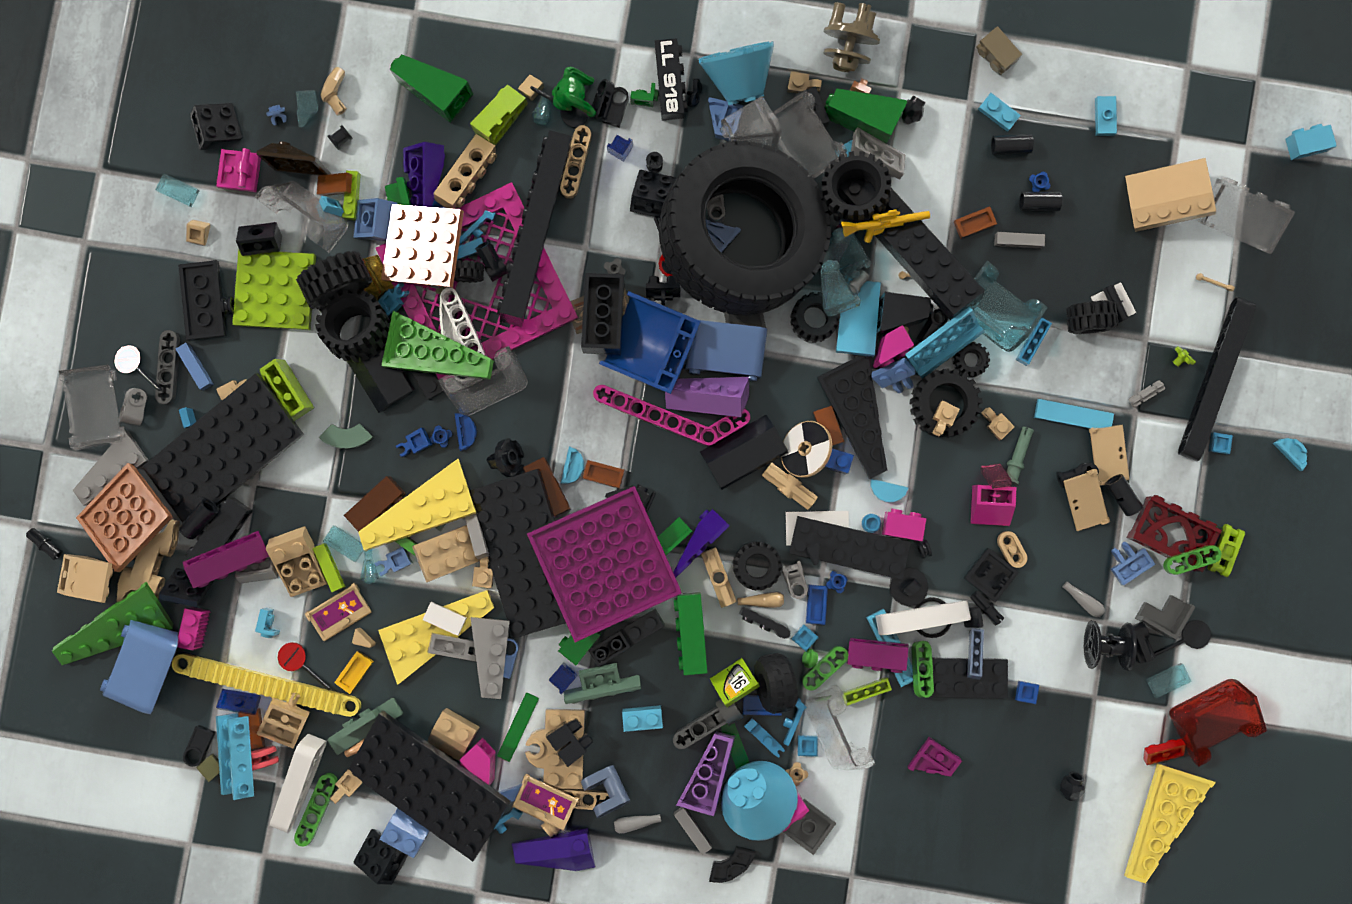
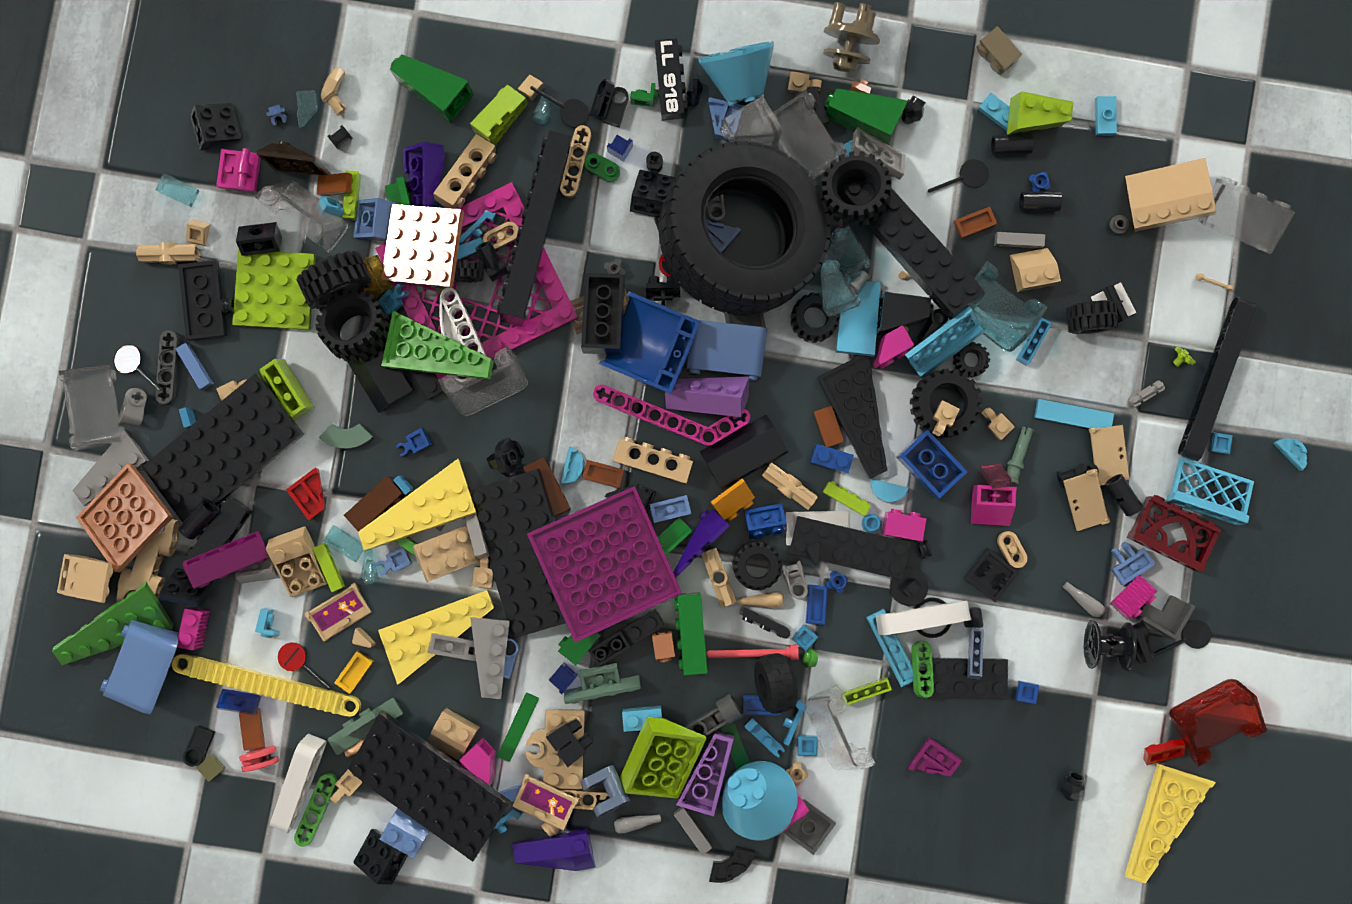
(44, 543): black axle -> none
(168, 253): none -> tan piece
(234, 755): medium azure fence -> none
(283, 721): tan plate -> none
(308, 494): none -> red wing
(403, 485): none -> dark azure tile
(442, 441): blue plate -> none
(444, 618): white tile -> none
(465, 430): blue tile -> none
(501, 235): none -> tan plate
(571, 91): green hair -> none
(601, 167): none -> green plate
(622, 456): none -> tan brick
(661, 759): none -> lime slope
(663, 645): none -> nougat brick
(670, 509): none -> medium blue plate
(732, 500): none -> light orange slope
(734, 682): slope -> none
(766, 521): none -> blue bracket
(790, 652): none -> coral piece
(816, 456): piece -> none
(839, 662): bright green beam -> none
(845, 498): none -> lime piece
(878, 655): magenta brick -> none
(882, 221): yellow piece -> none
(893, 374): medium blue hinge -> none
(931, 464): none -> blue brick
(972, 174): none -> black piece
(987, 607): black axle -> none
(1034, 270): none -> tan slope
(1036, 112): none -> lime wedge
(1115, 228): none -> dark grey plate
(1134, 597): none -> dark pink brick
(1169, 680): clear light blue tile -> none
(1198, 553): bright green beam -> none
(1211, 508): none -> medium azure fence
(1228, 549): lime plate -> none
(1310, 142): medium azure brick -> none

